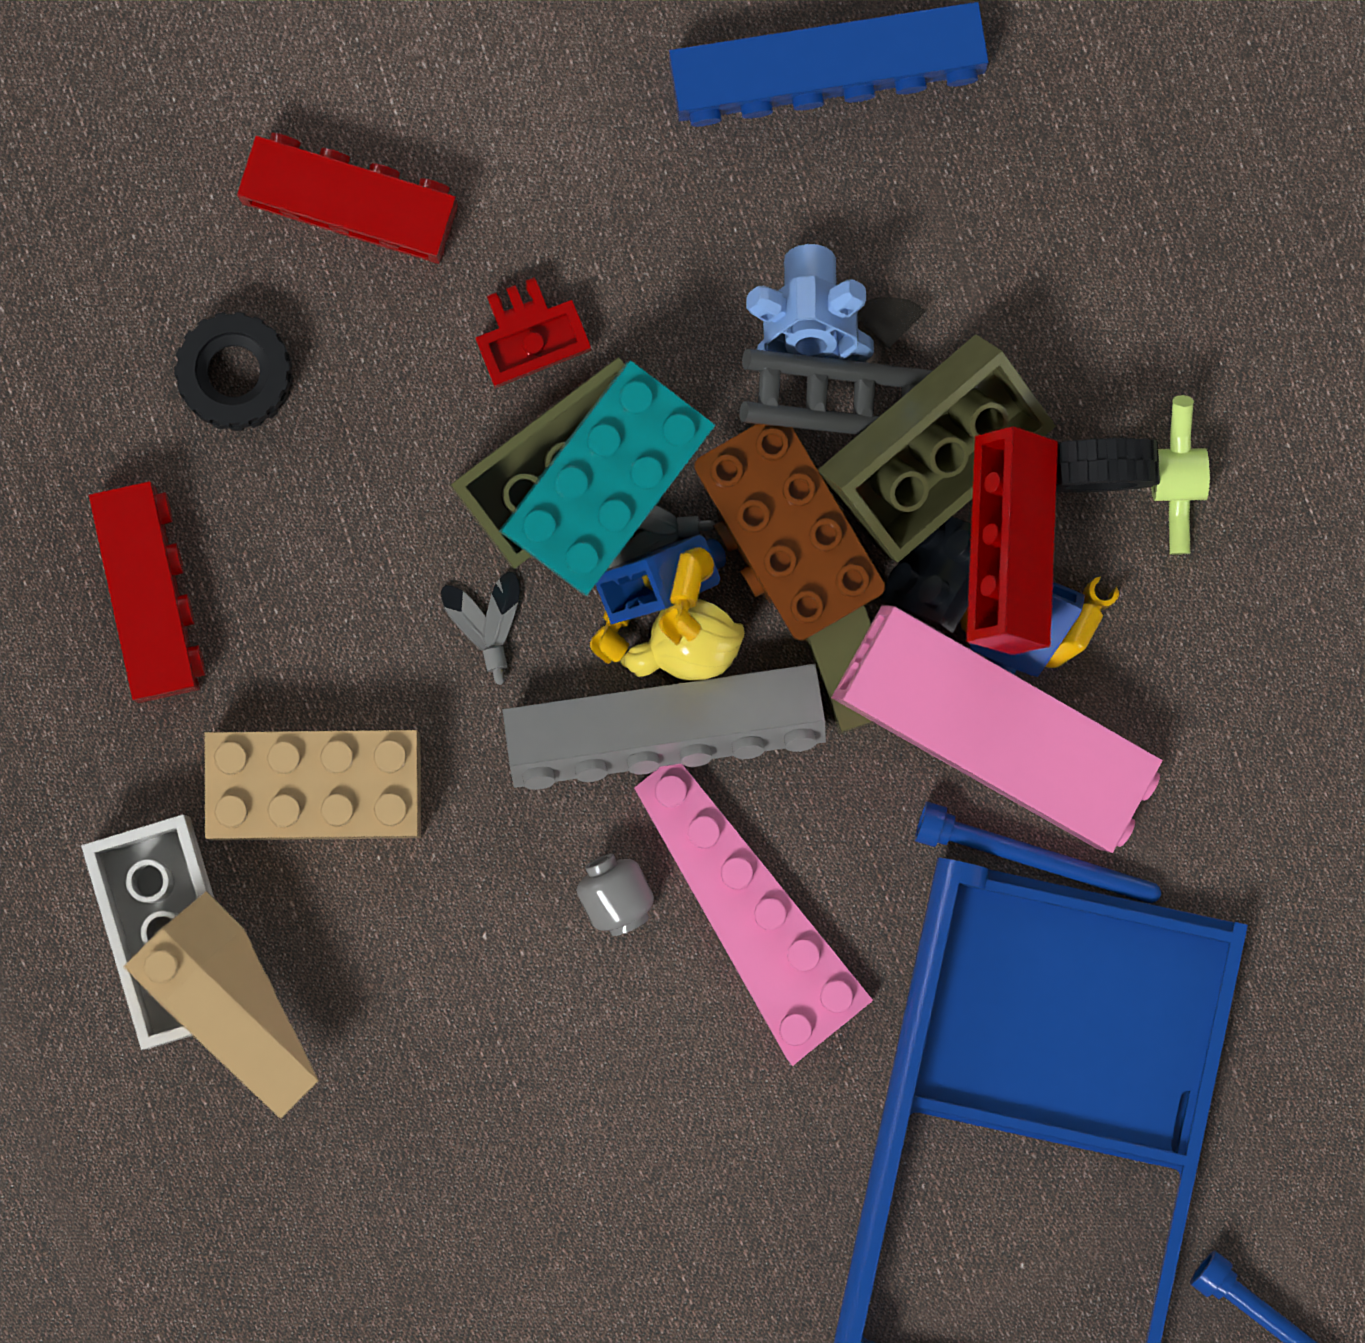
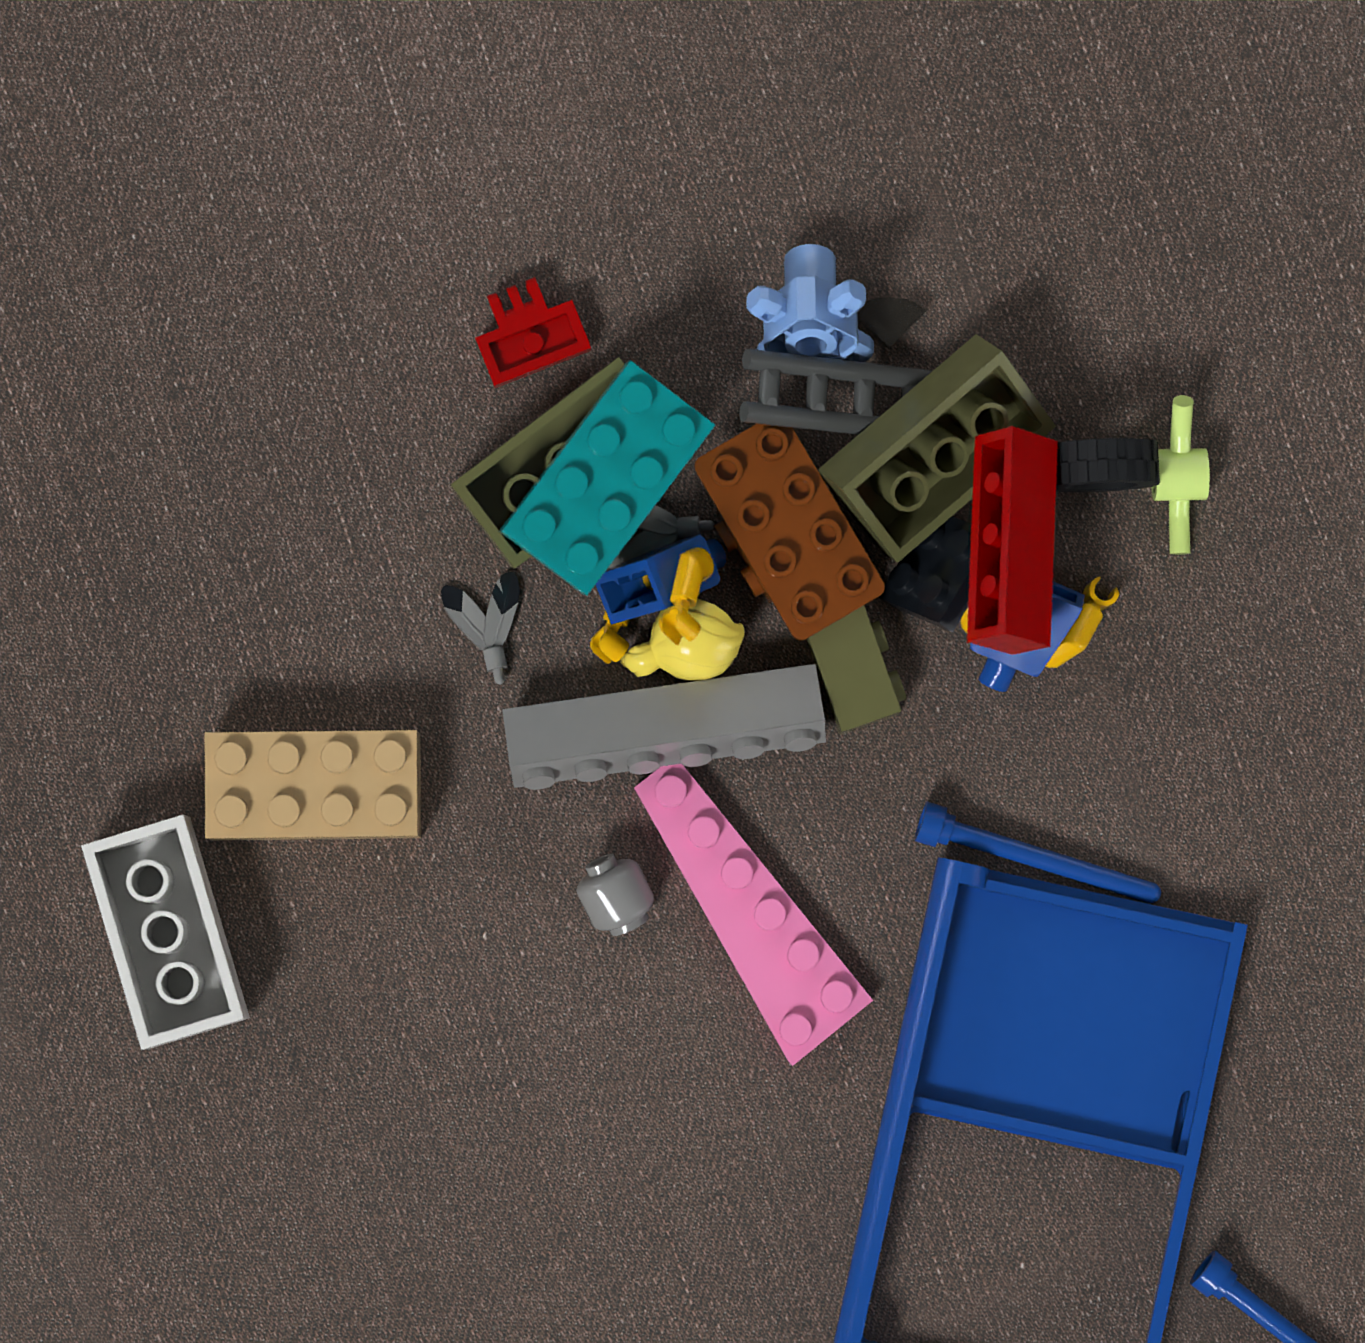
(145, 591): red brick -> none
(218, 990): tan wedge -> none
(223, 332): black tyre -> none
(348, 198): red brick -> none
(828, 63): blue brick -> none
(998, 729): bright pink brick -> none

